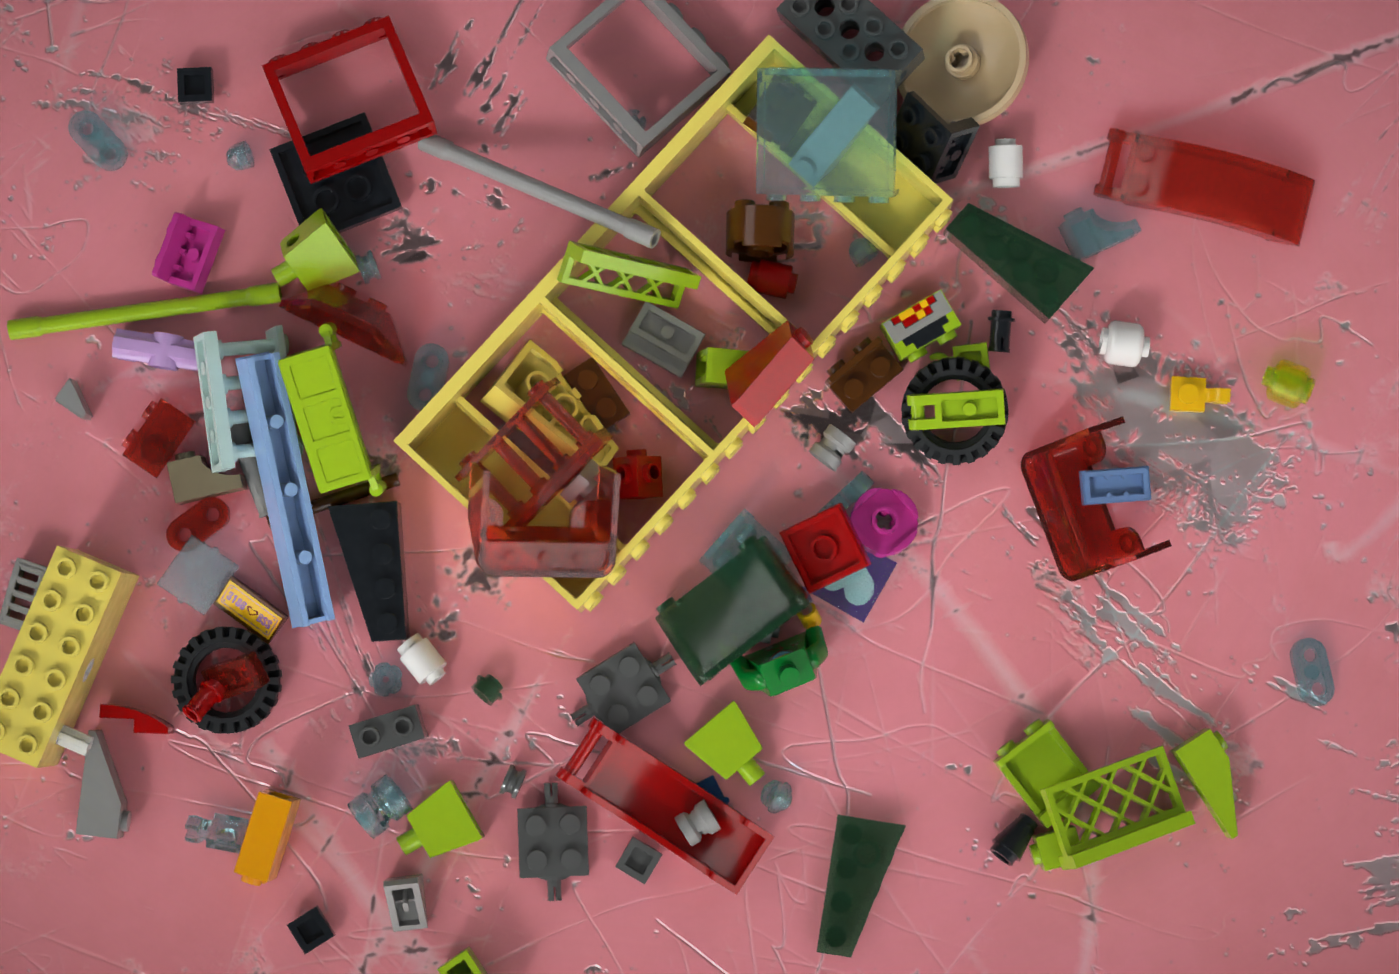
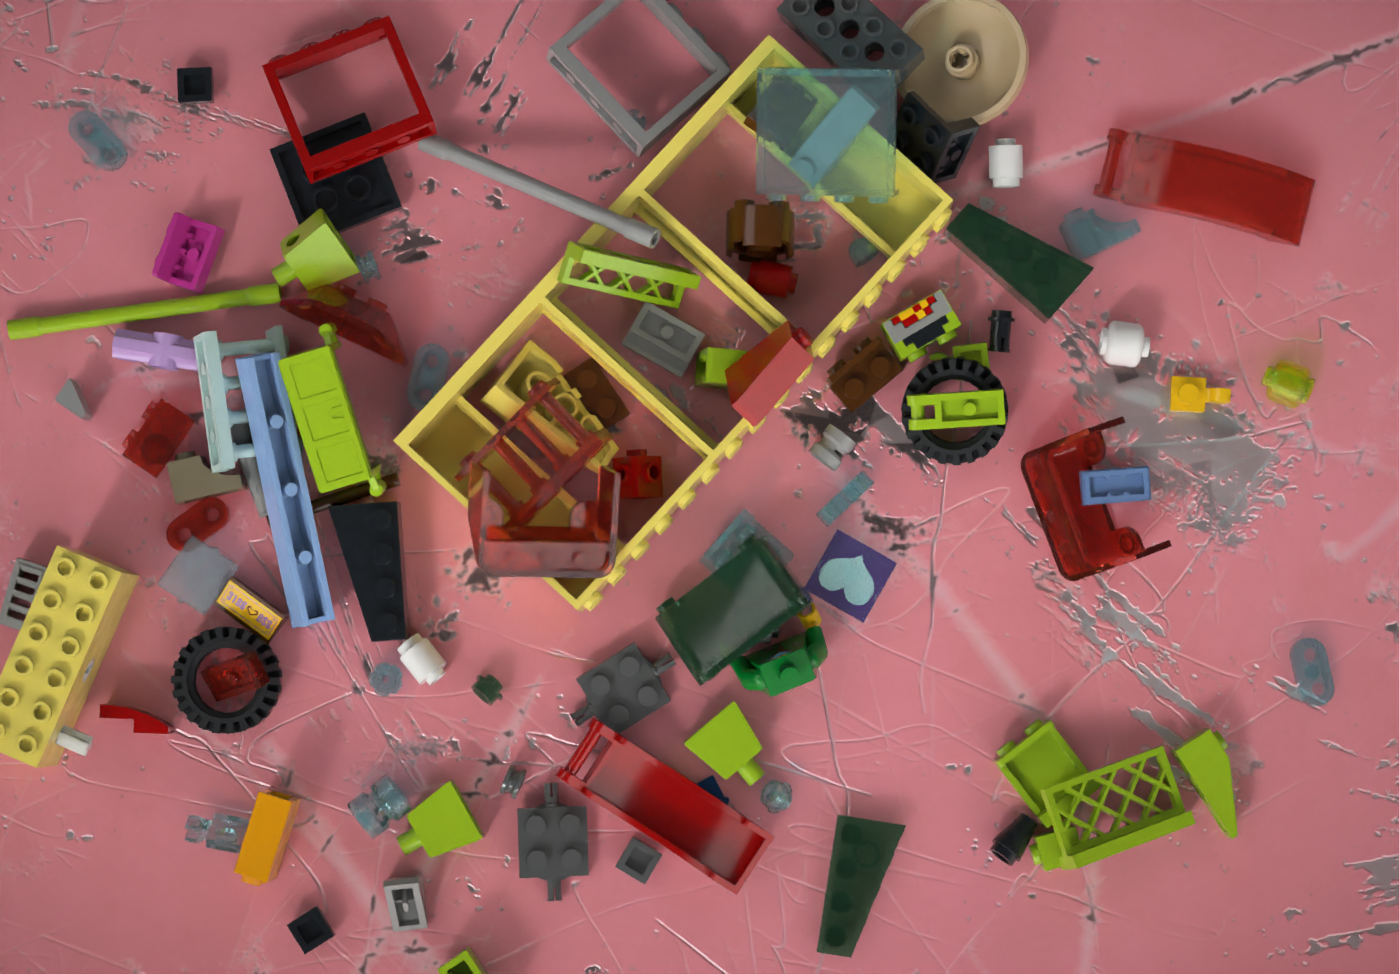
(102, 798): light grey slope -> none
(209, 693): red pin -> none
(240, 156): clear light blue hinge -> none
(388, 731): dark grey brick -> none
(582, 483): light grey plate -> none
(698, 822): light grey wheel -> none
(825, 548): red plate -> none
(903, 523): dark pink plate -> none

